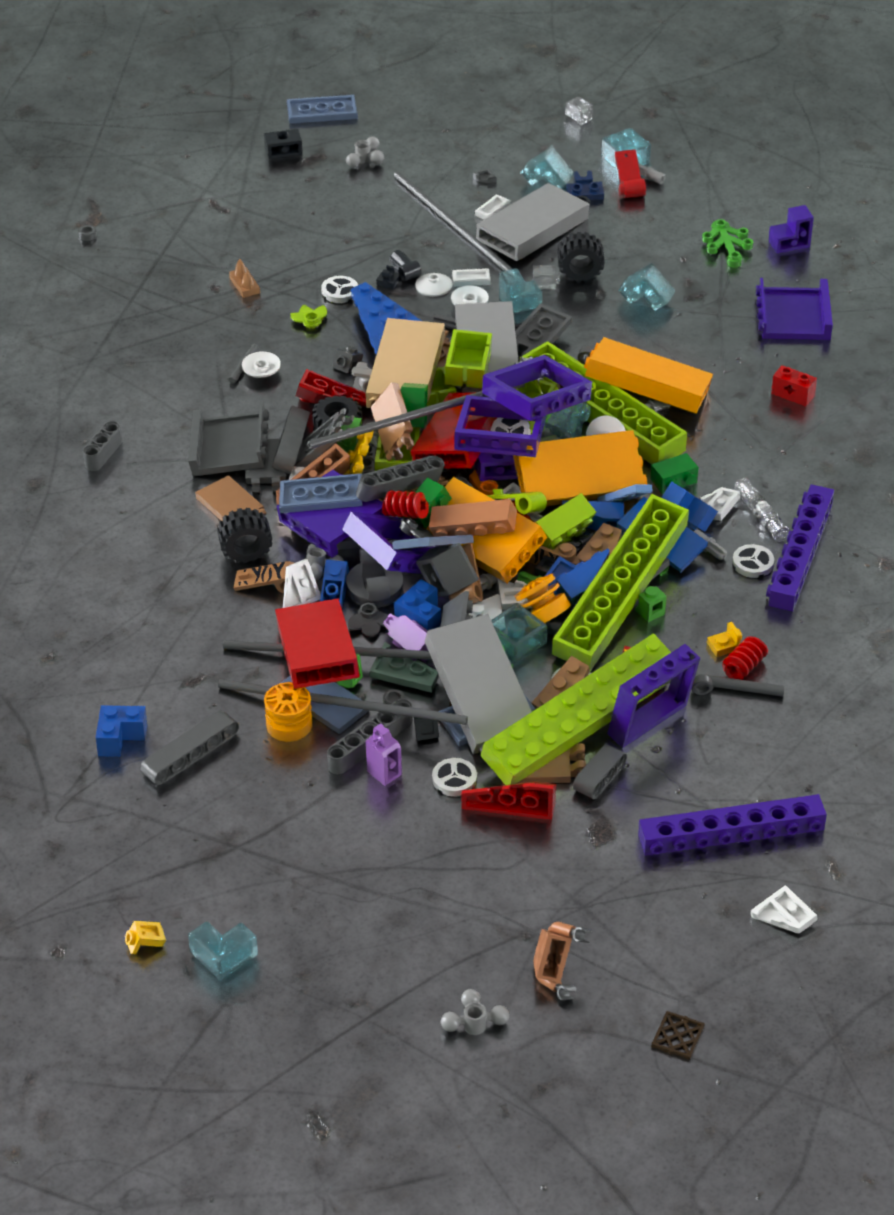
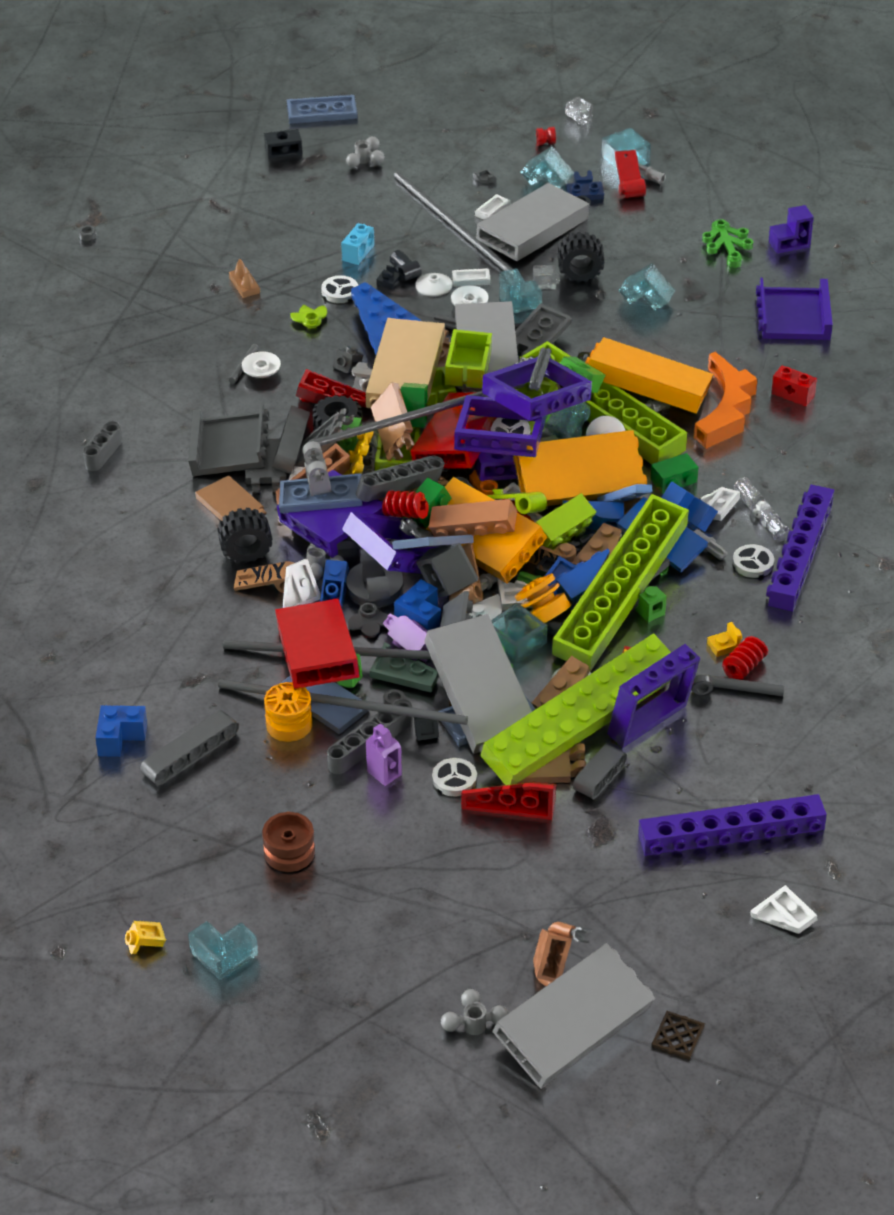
(288, 841): none -> copper wheel
(316, 469): none -> light grey piece
(357, 244): none -> medium azure brick
(540, 368): none -> dark grey axle
(545, 136): none -> red wheel
(573, 1015): none -> light grey brick
(584, 370): none -> bright green brick
(728, 416): none -> orange arch

